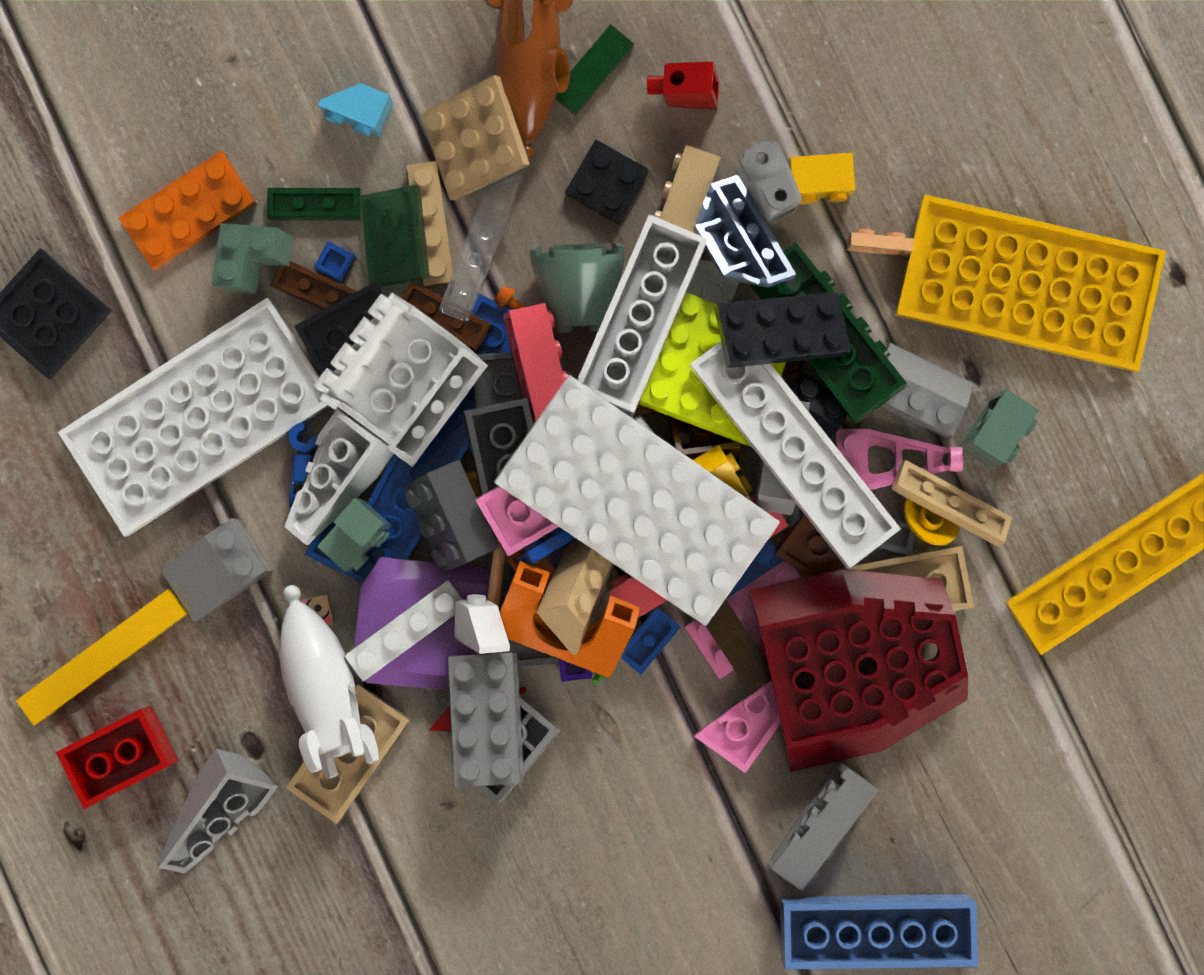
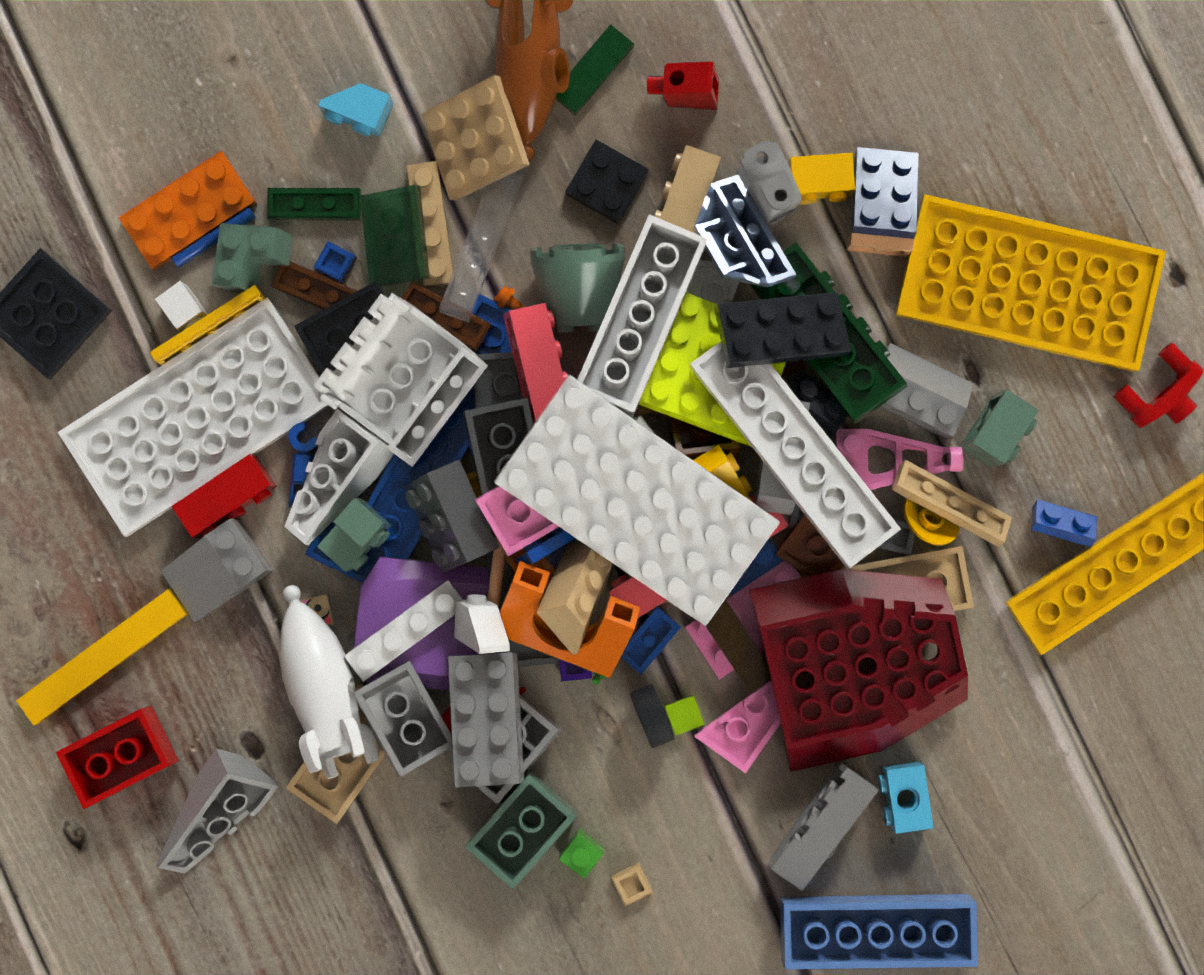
(181, 306): none -> white brick
(208, 325): none -> yellow tile
(210, 239): none -> blue bar
(225, 496): none -> red brick
(404, 719): none -> light grey slope
(521, 829): none -> sand green brick
(581, 853): none -> bright green brick
(631, 884): none -> tan tile
(652, 716): none -> black tyre
(684, 715): none -> lime tile
(885, 193): none -> plate
(915, 814): none -> medium azure brick
(1064, 523): none -> blue plate
(1173, 399): none -> red connector

